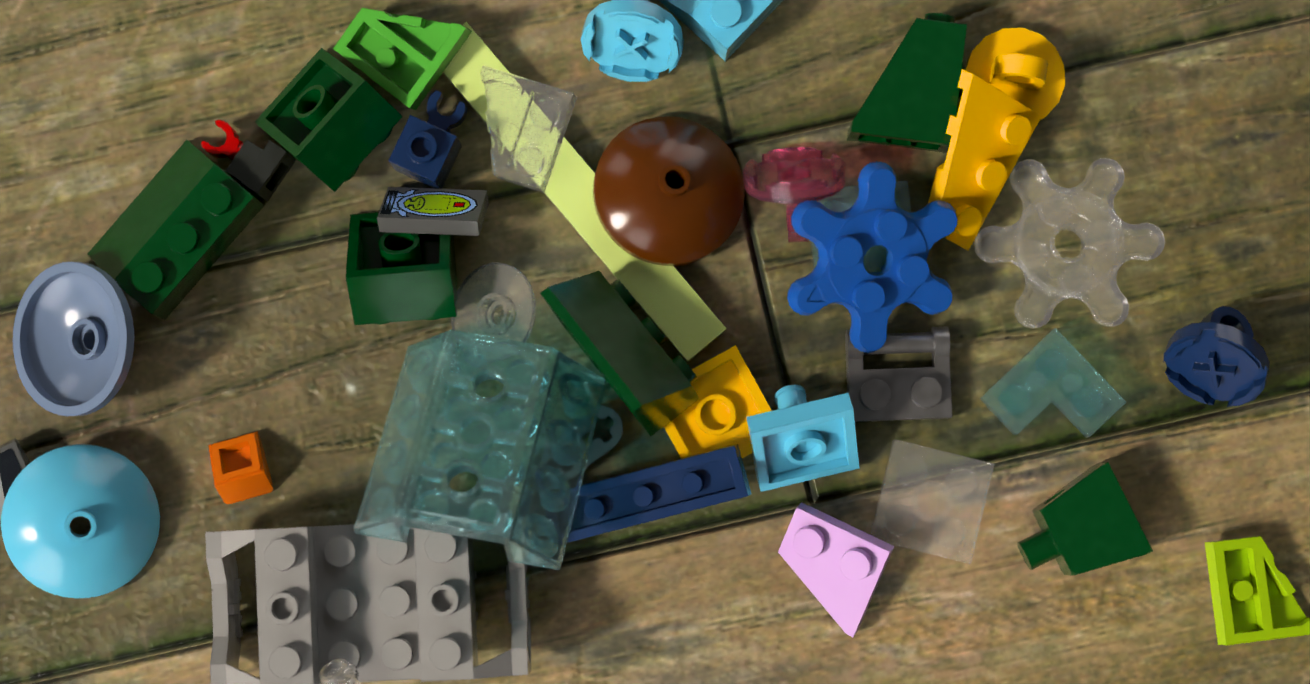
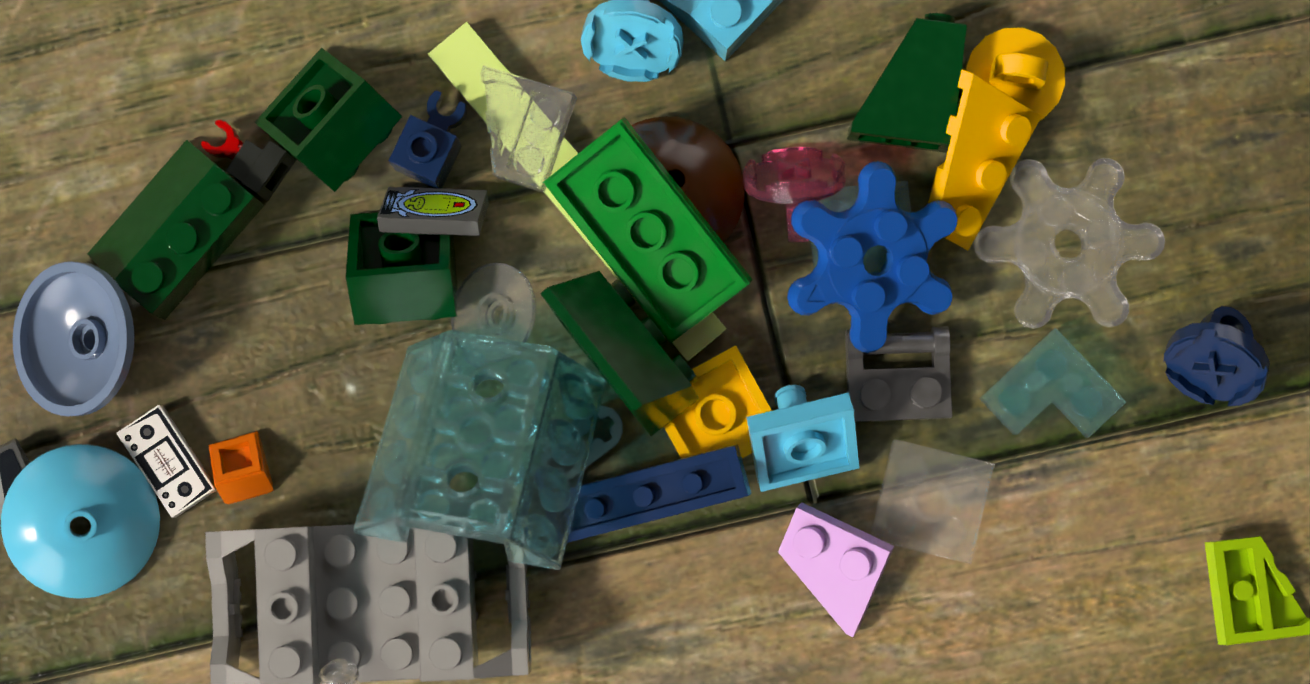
(167, 461): none -> tile
(401, 51): bright green wing -> none
(647, 230): none -> green tile
(1085, 525): dark green torso -> none

